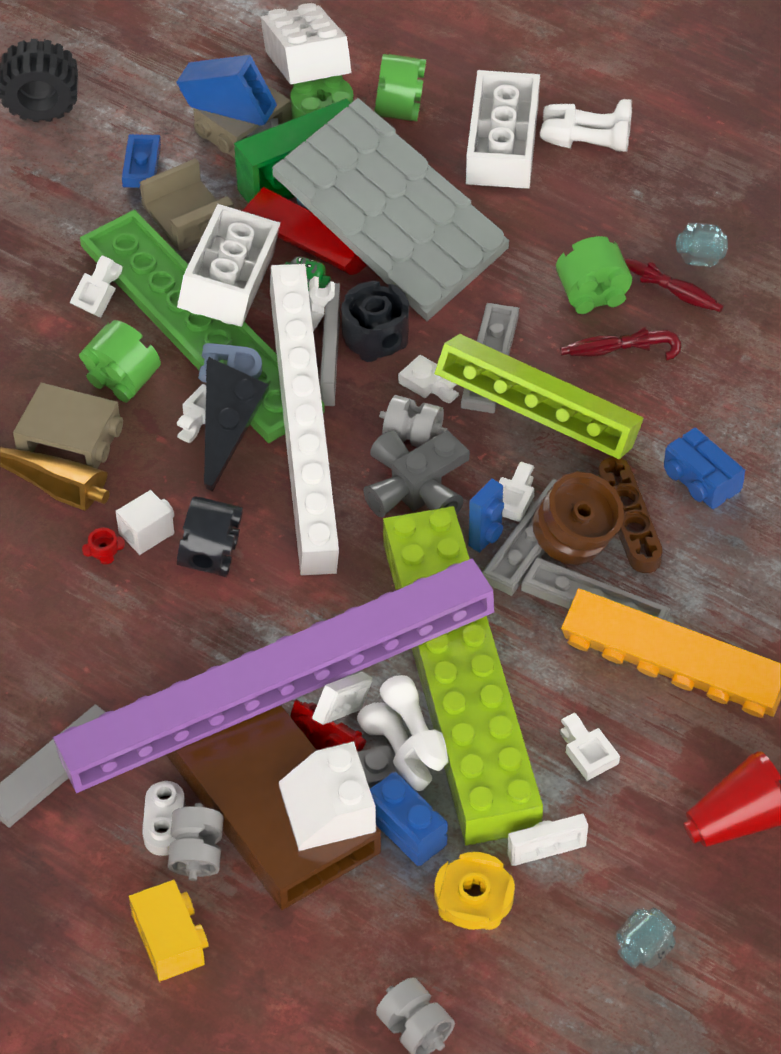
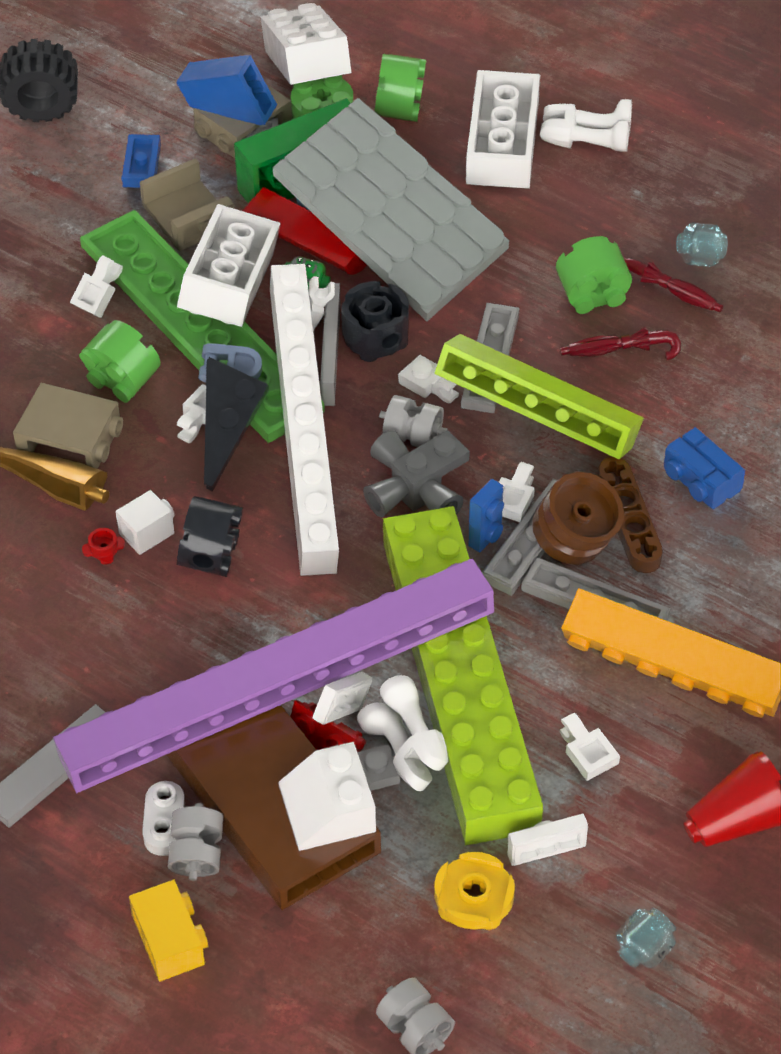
(408, 819): blue brick -> none

